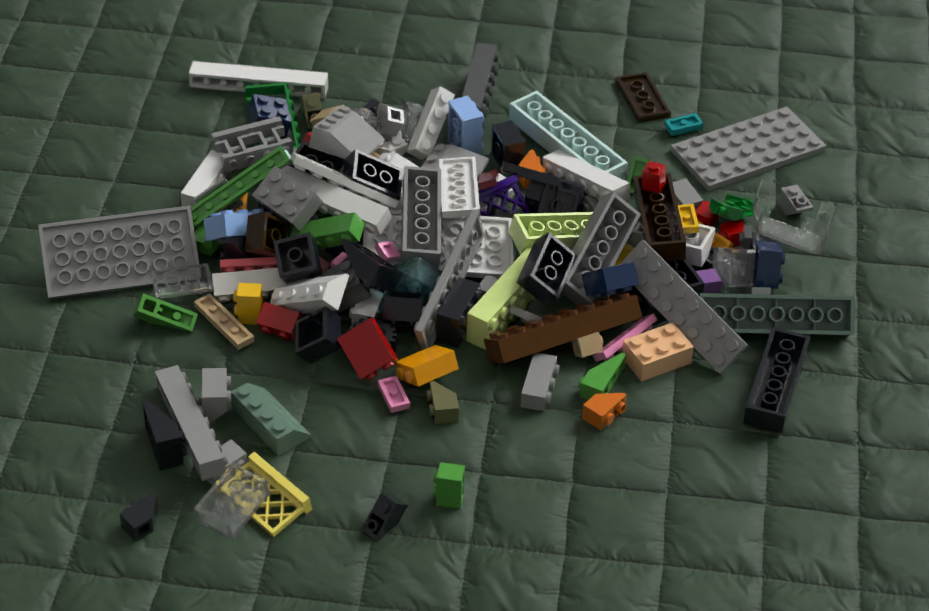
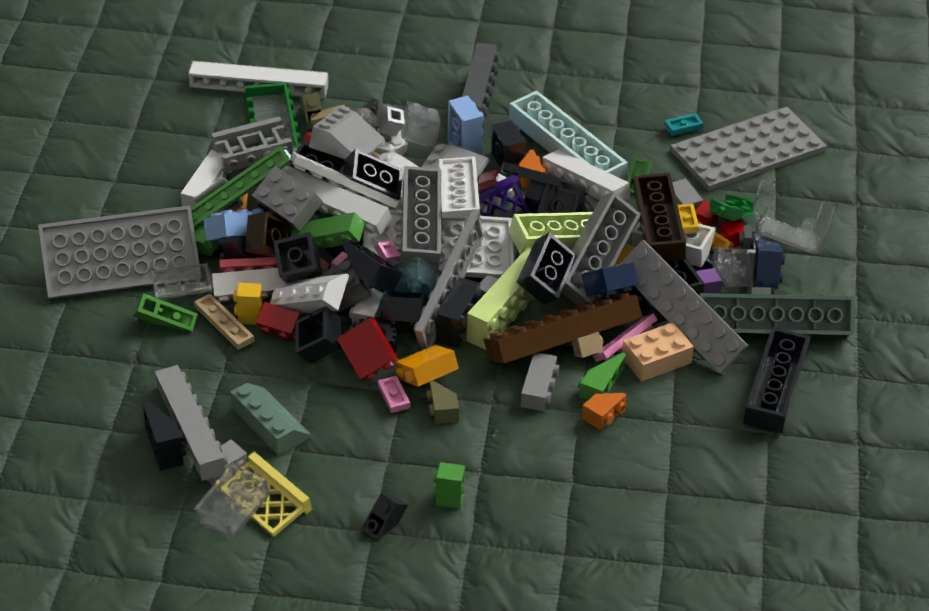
(140, 518): black slope -> none
(215, 392): light grey slope -> none
(265, 107): dark blue brick -> none
(430, 123): white brick -> none
(525, 315): light grey plate -> none
(642, 97): dark brown tile -> none
(653, 177): red brick -> none
(793, 200): light grey slope -> none

